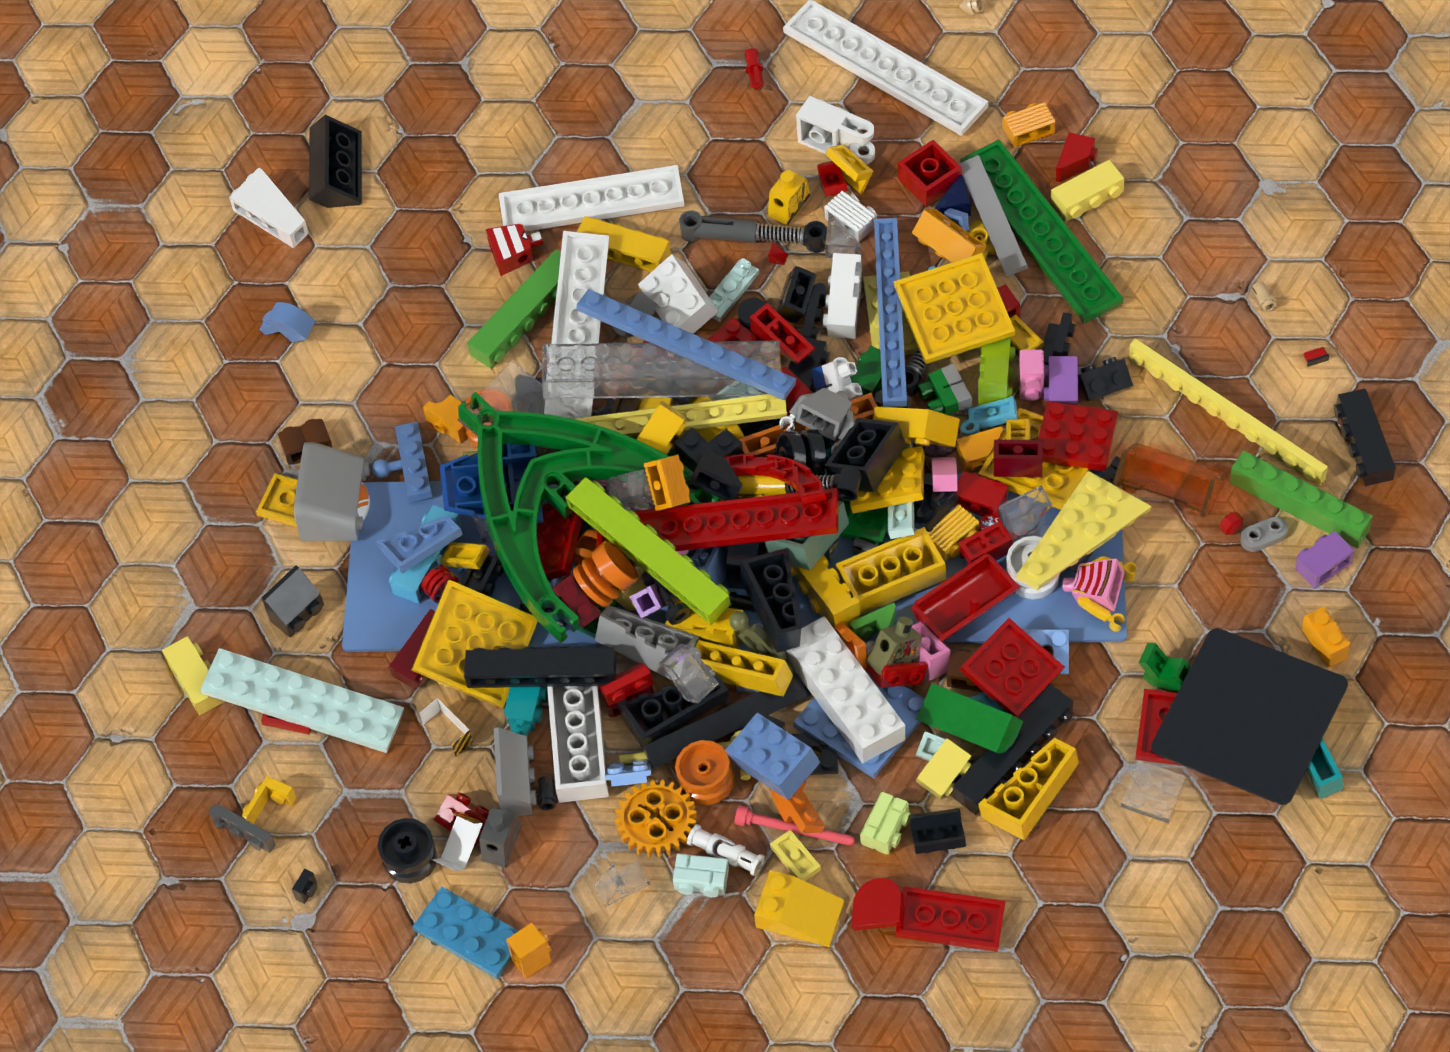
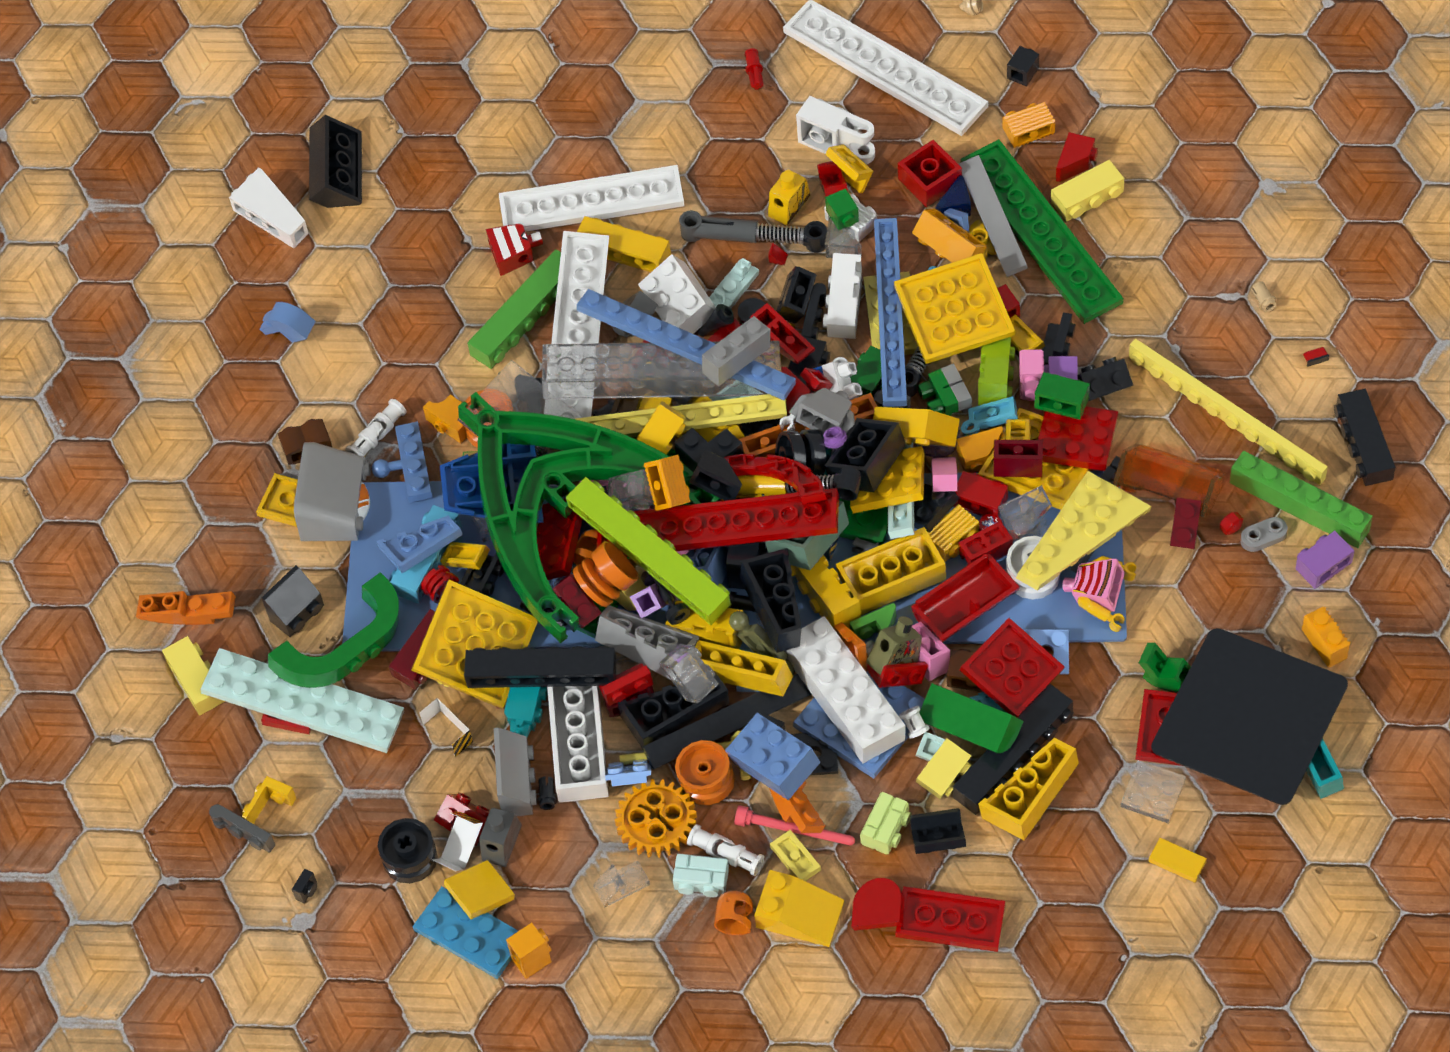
(184, 609): none -> orange slope
(349, 656): none -> green arch
(369, 436): none -> white piece
(479, 889): none -> yellow tile
(719, 318): none -> black cone
(732, 913): none -> orange helmet
(736, 351): none -> light grey brick
(815, 379): none -> red plate
(834, 437): none -> medium lavender plate
(842, 209): none -> green brick
(914, 722): none -> white bush
(1023, 65): none -> black brick
(1061, 395): none -> green brick
(1177, 860): none -> yellow tile
(1185, 523): none -> dark red brick

